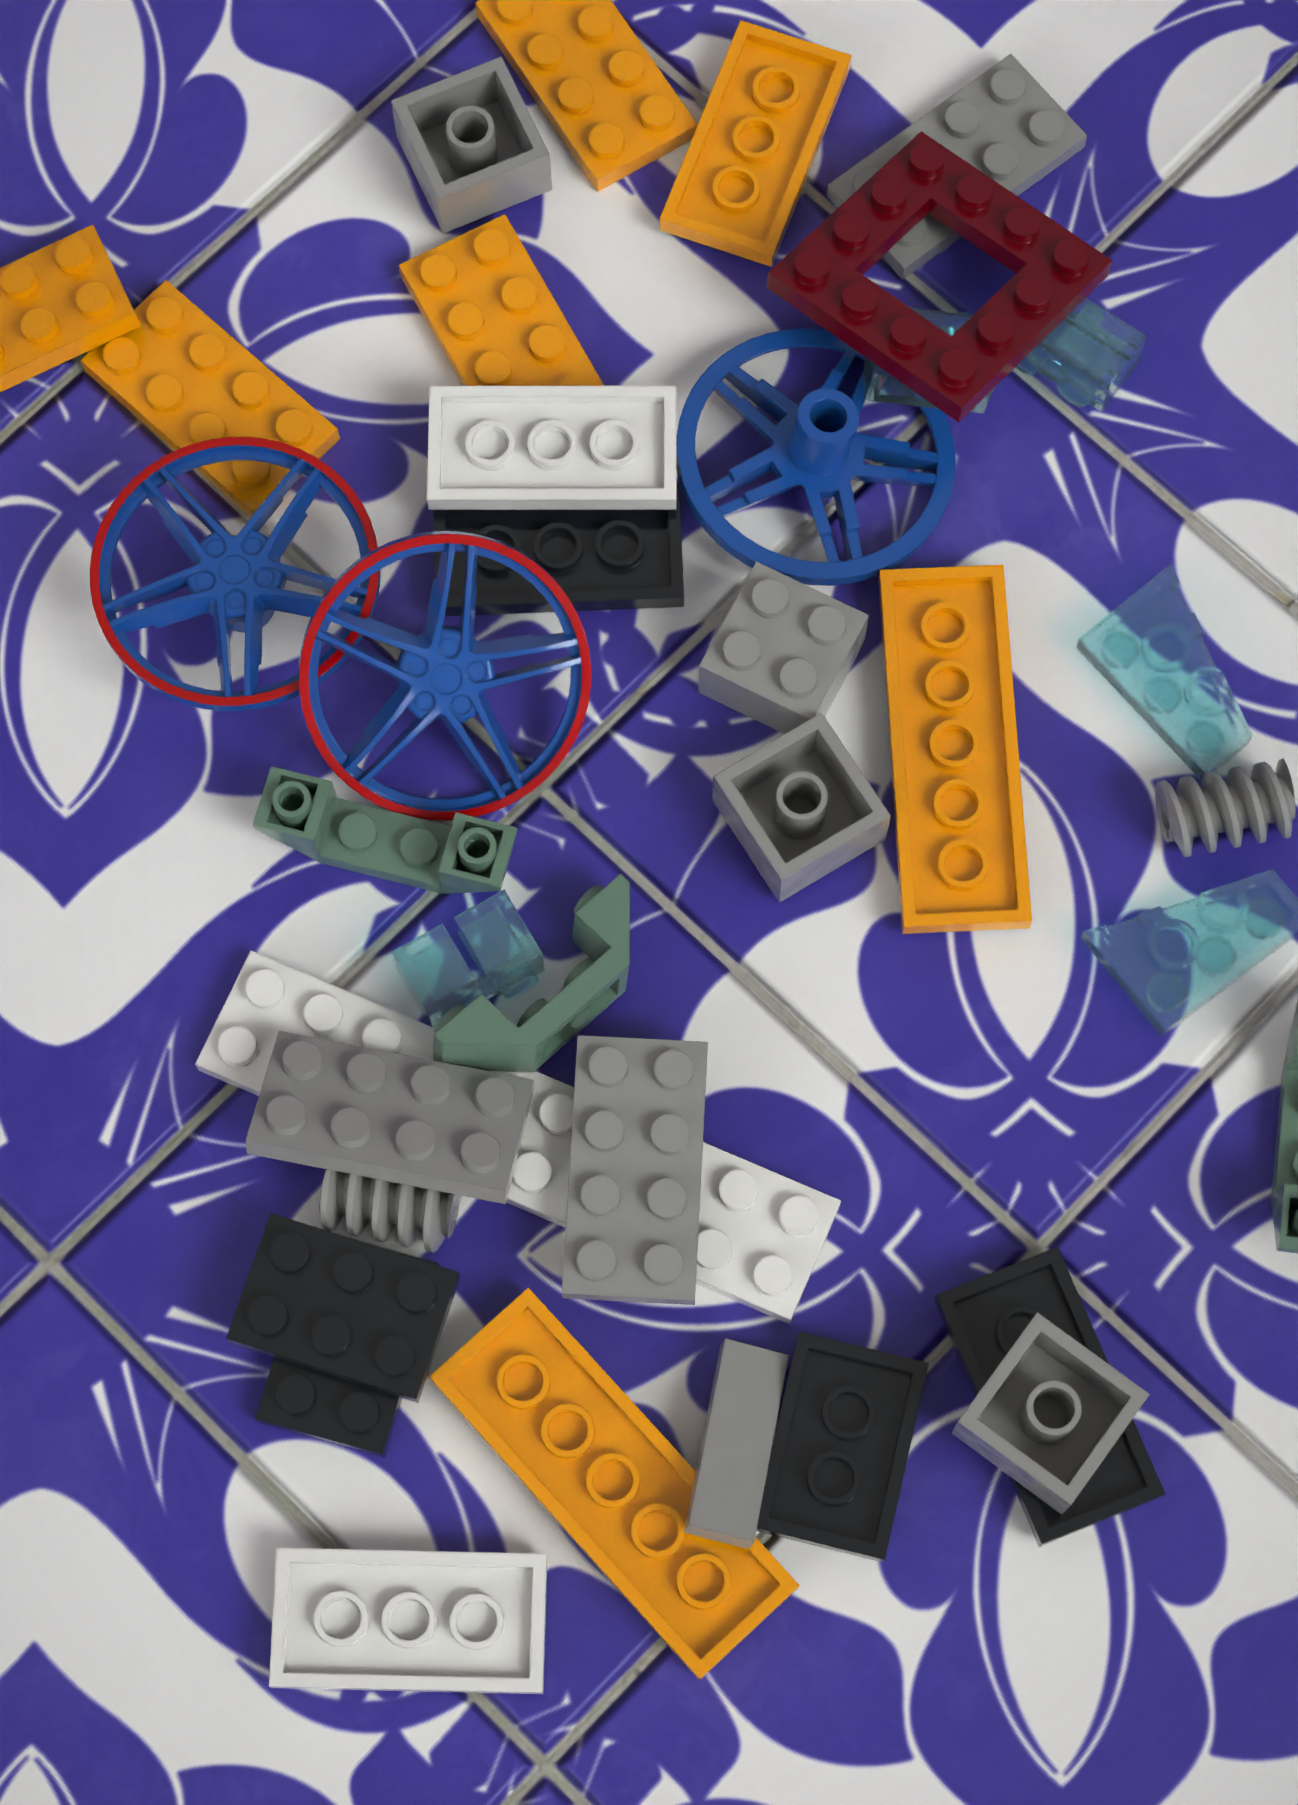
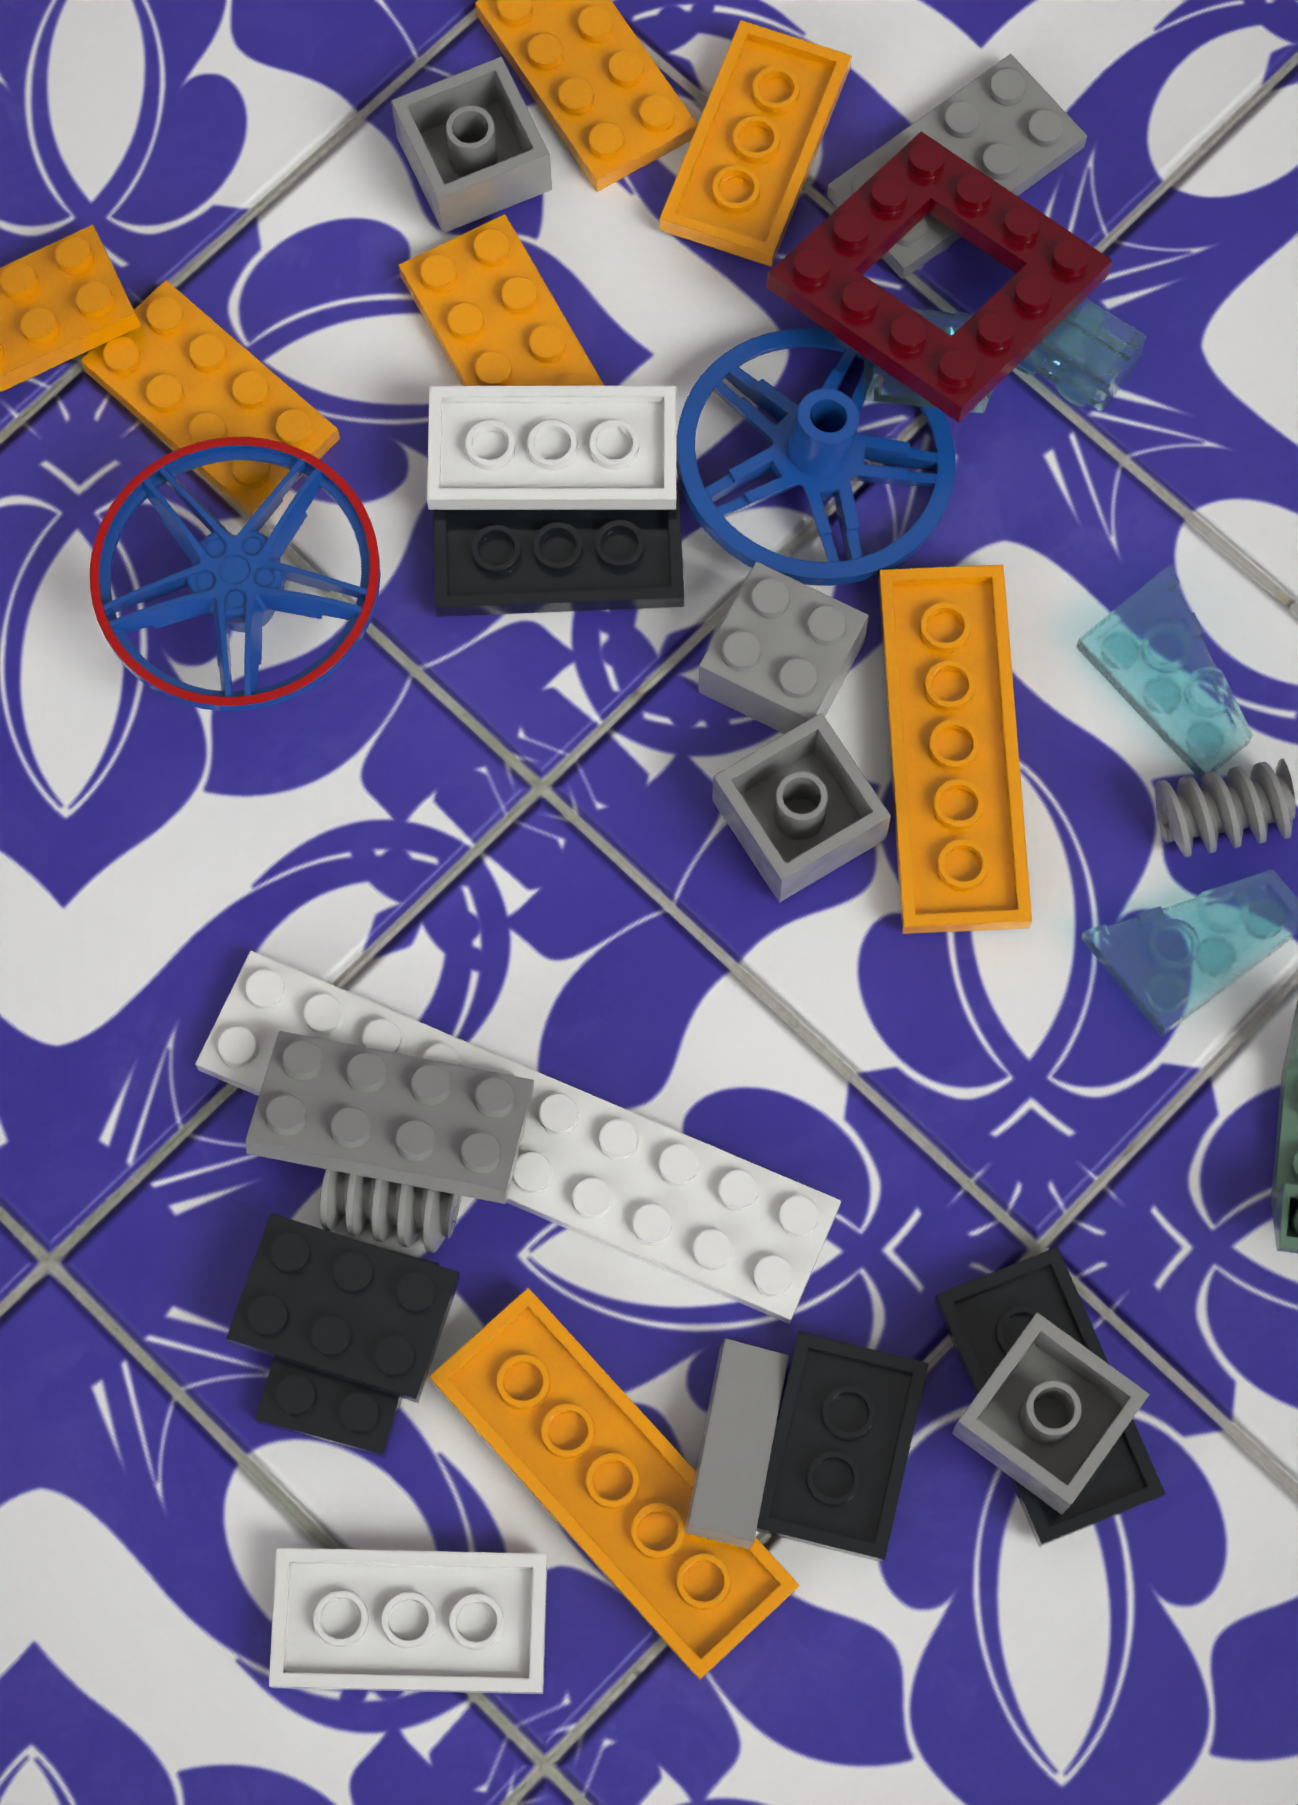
(383, 843): sand green slope -> none
(444, 675): blue wheel -> none
(490, 1042): sand green slope -> none
(497, 945): clear light blue piece -> none
(635, 1170): light grey plate -> none

